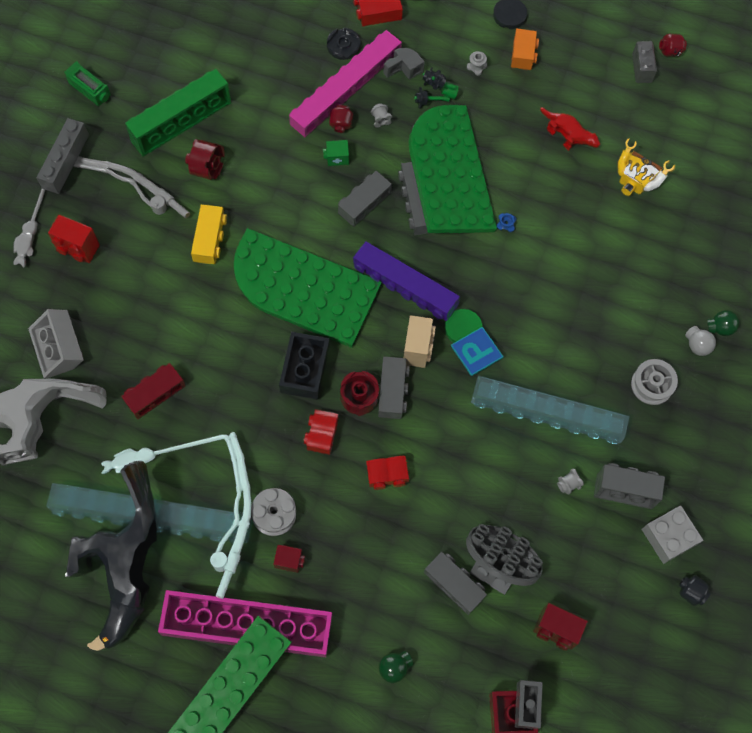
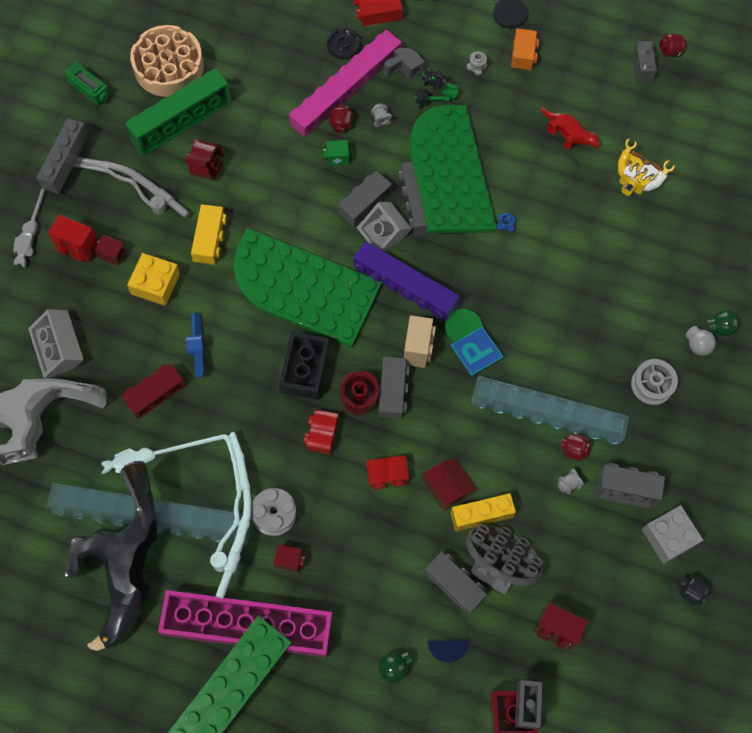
(110, 250): none -> dark red brick
(153, 279): none -> yellow brick
(166, 59): none -> light nougat brick
(195, 344): none -> blue piece
(384, 226): none -> light grey slope
(447, 650): none -> clear blue tile
(448, 483): none -> dark red slope
(482, 512): none -> yellow brick
(576, 447): none -> dark red head

